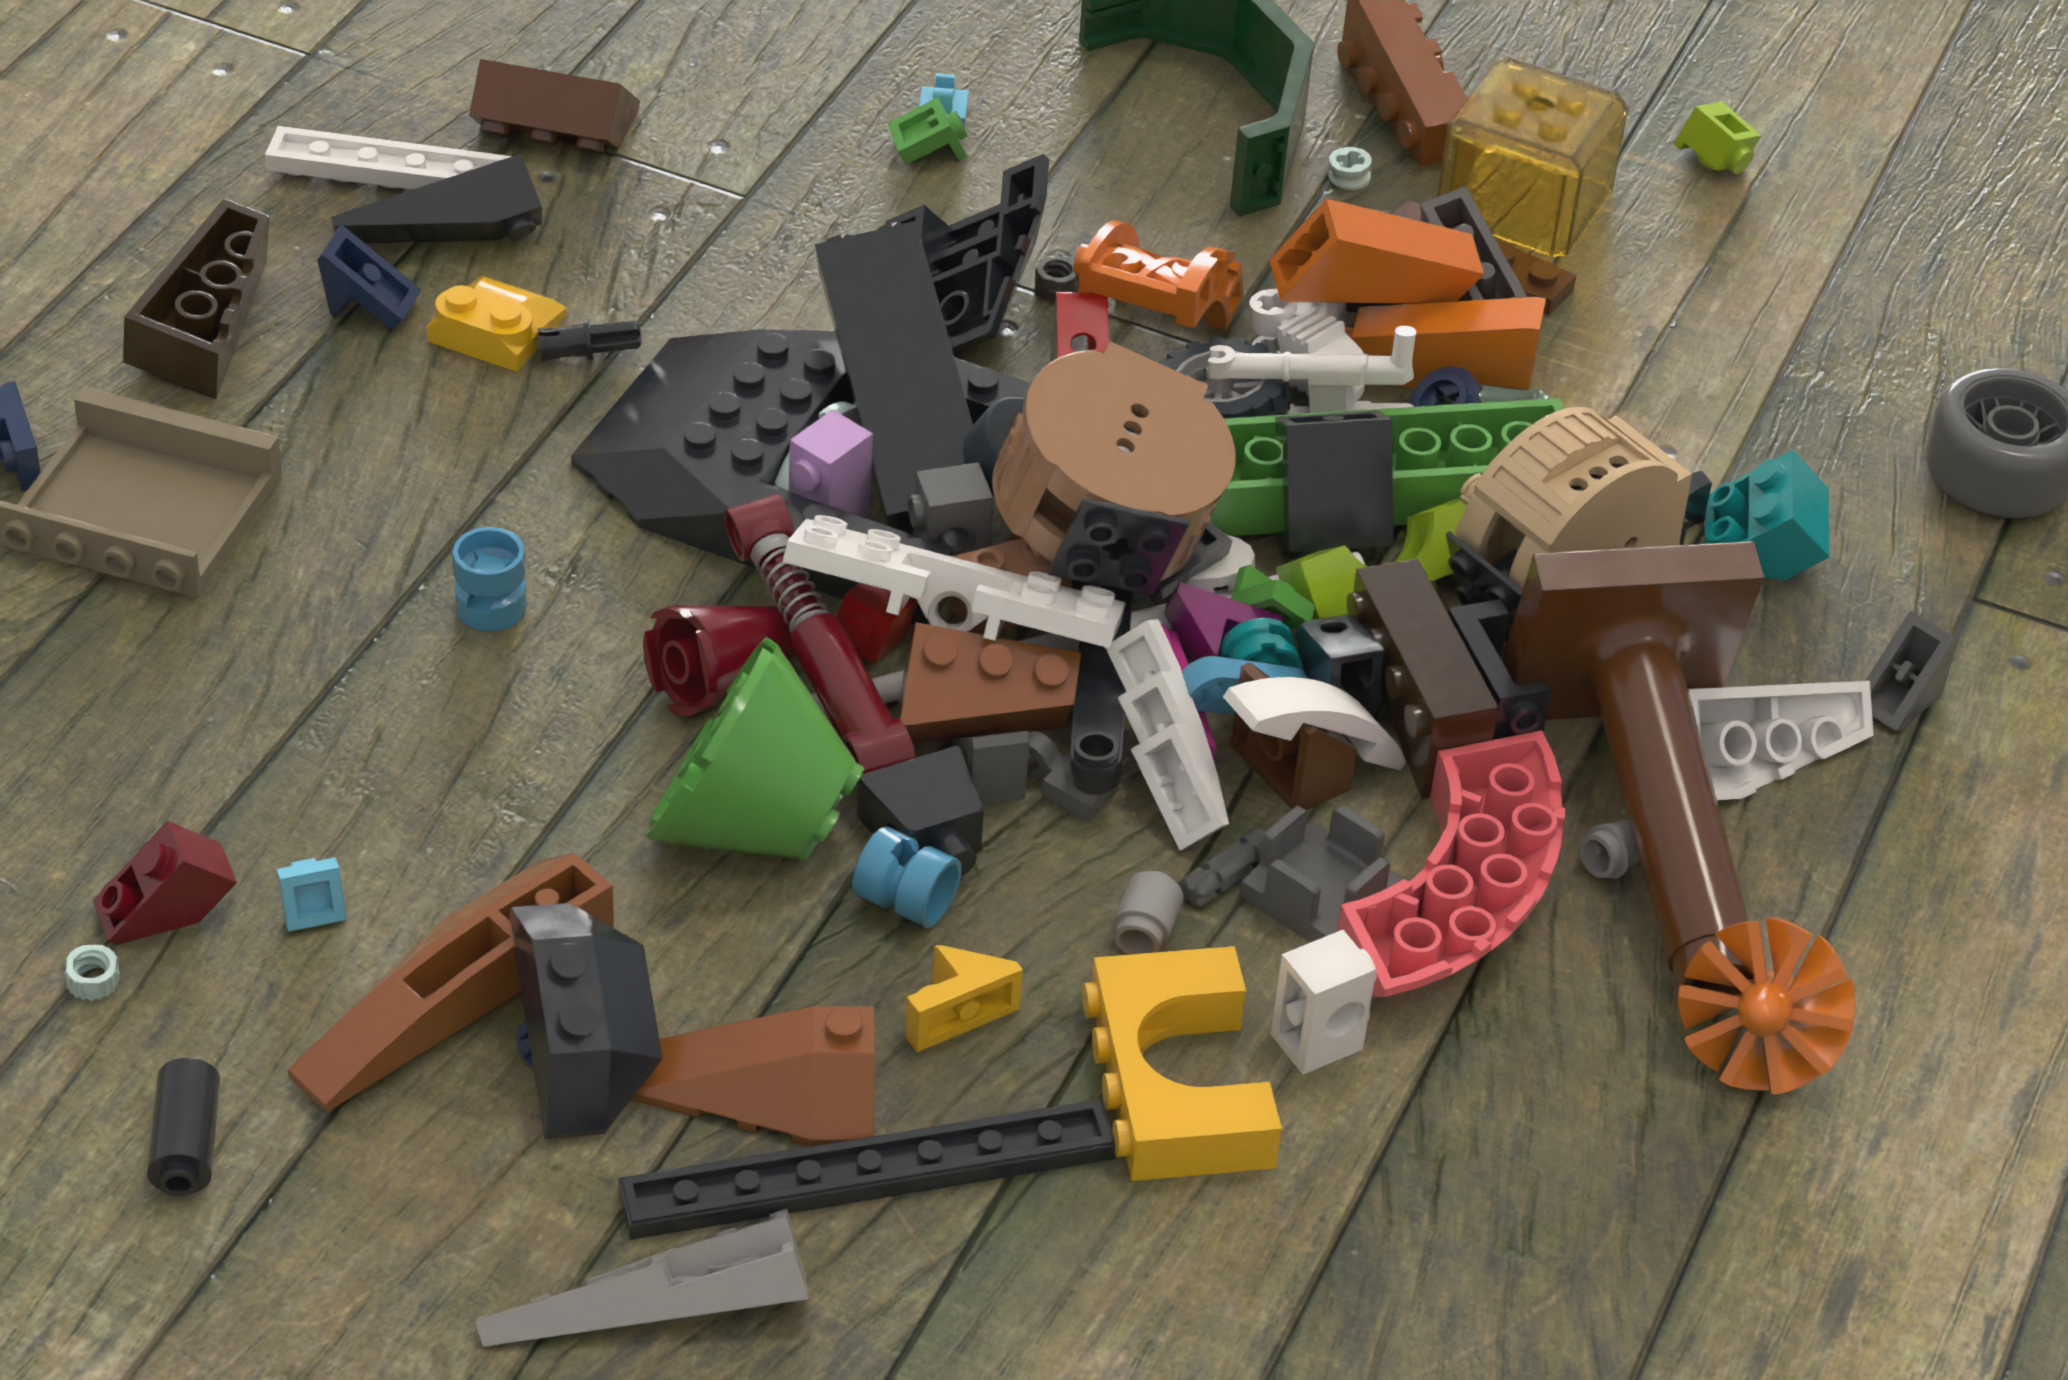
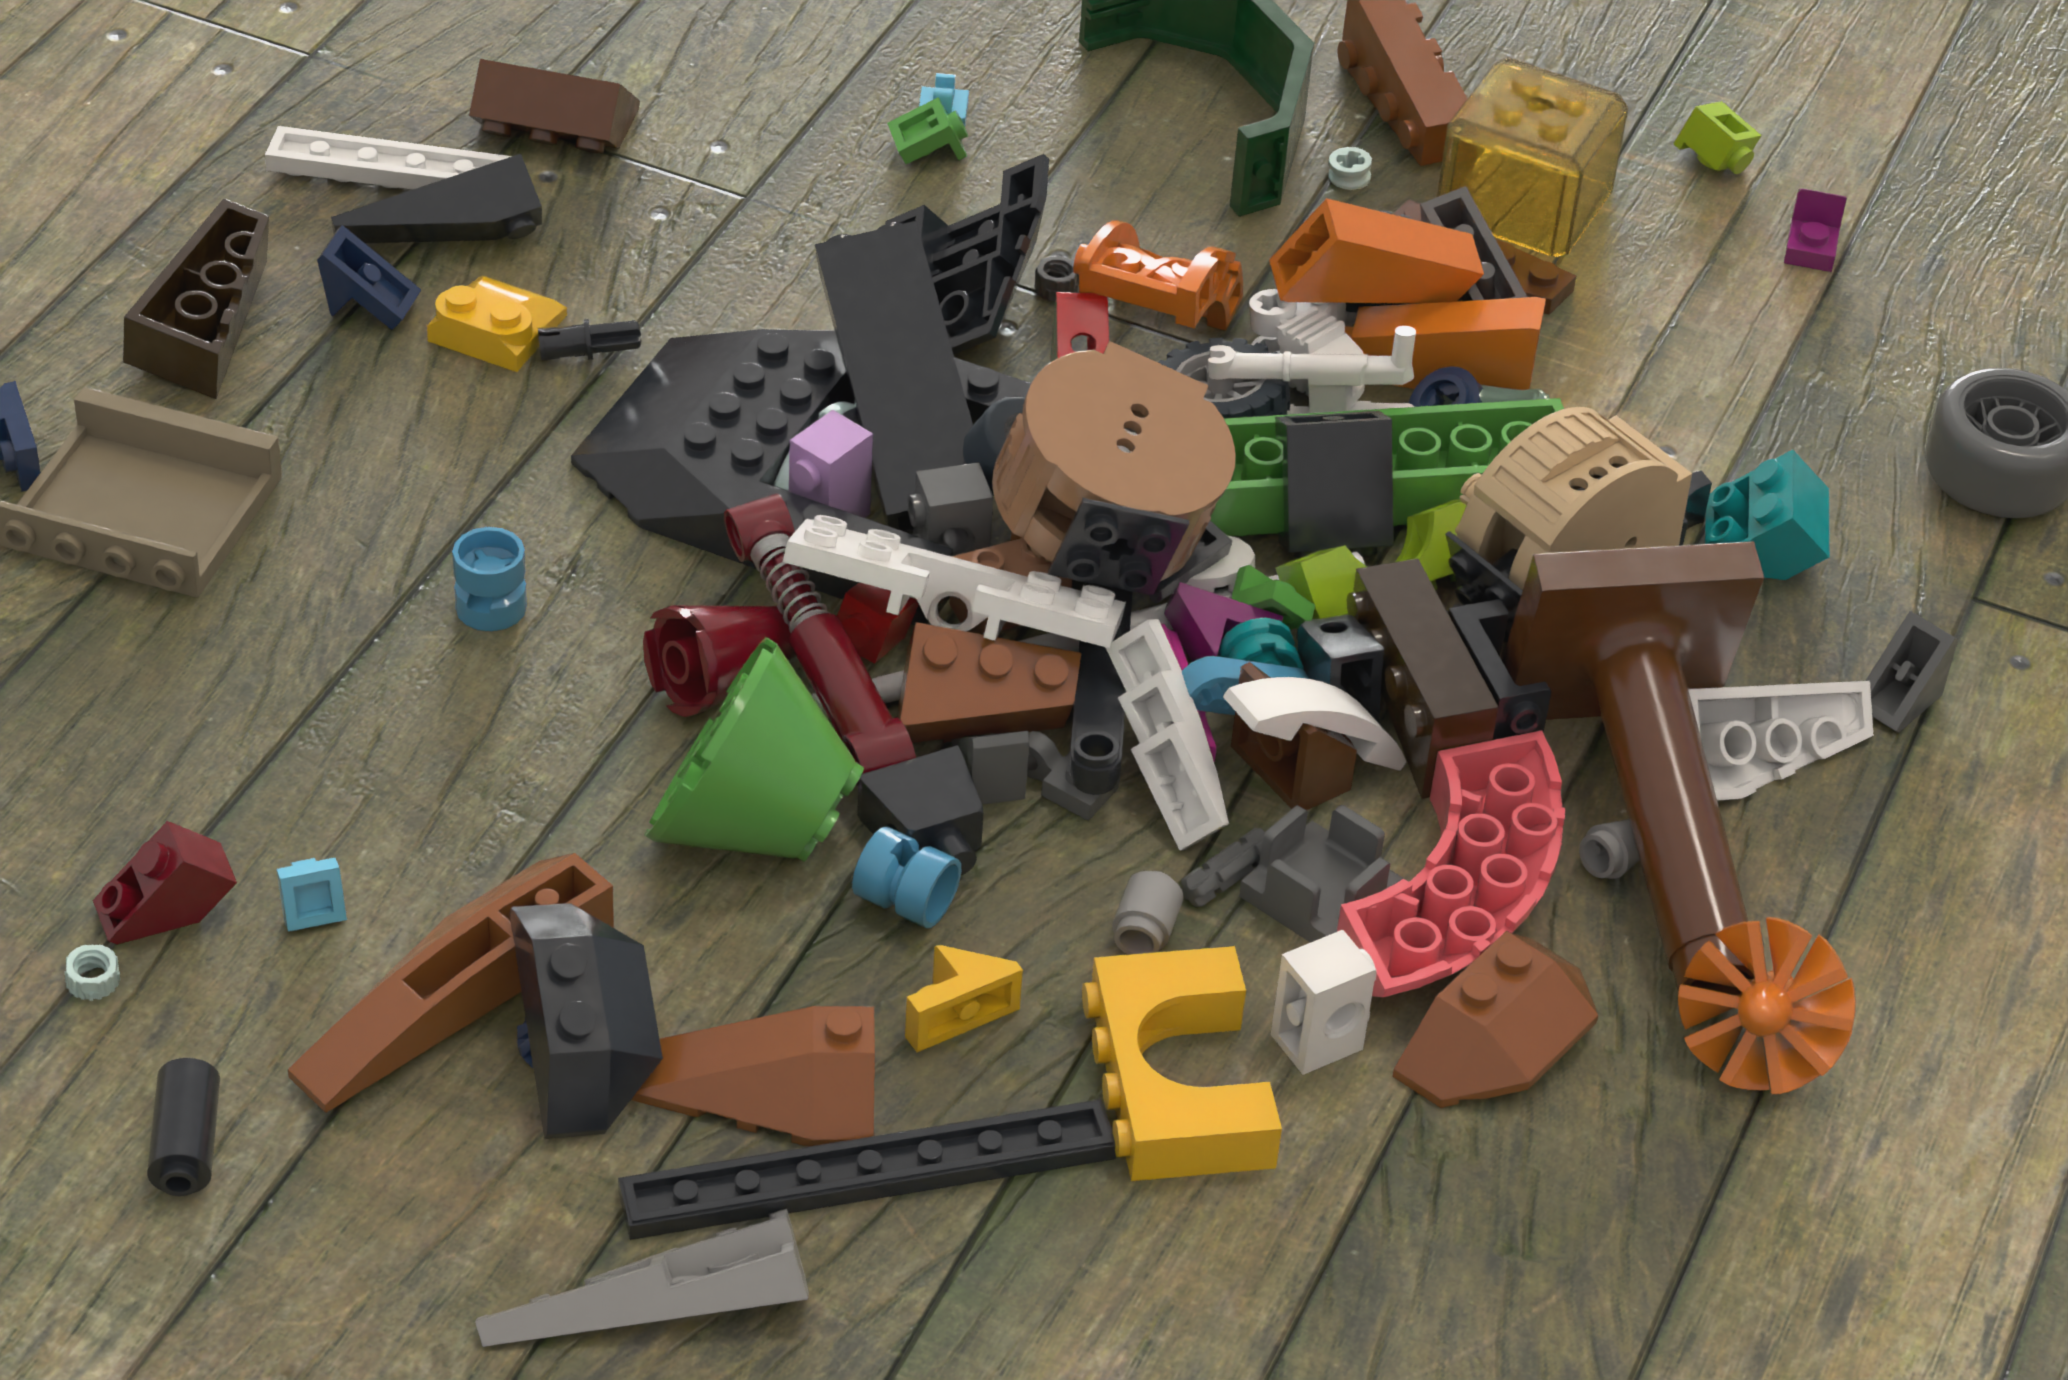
(1498, 1024): none -> dark orange wedge
(1814, 229): none -> magenta slope

